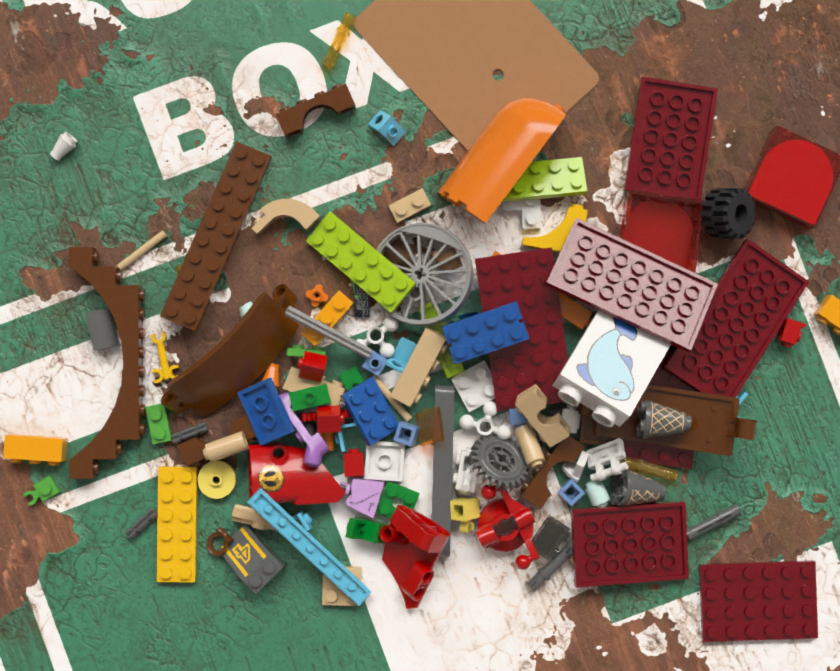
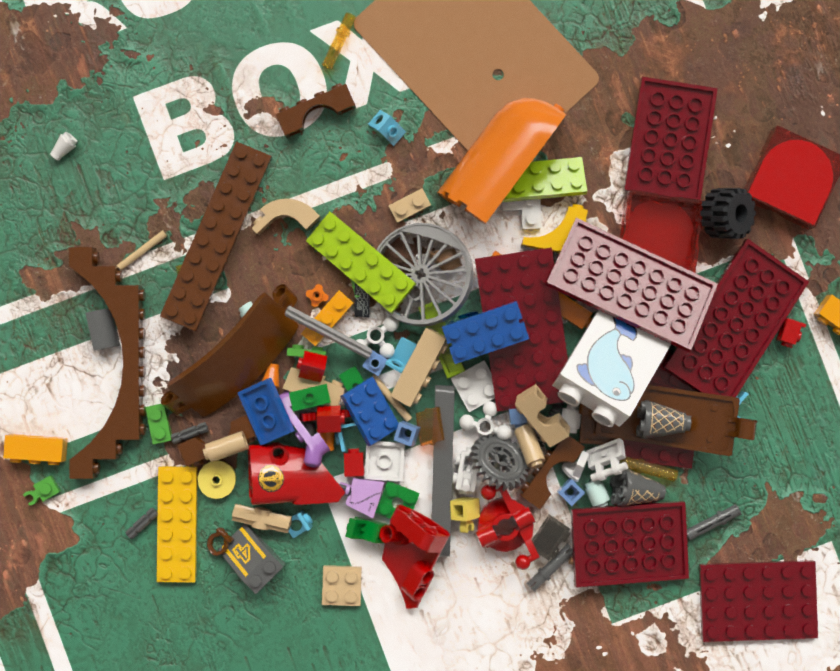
(166, 372): yellow bar -> none
(309, 546): medium azure tile -> none

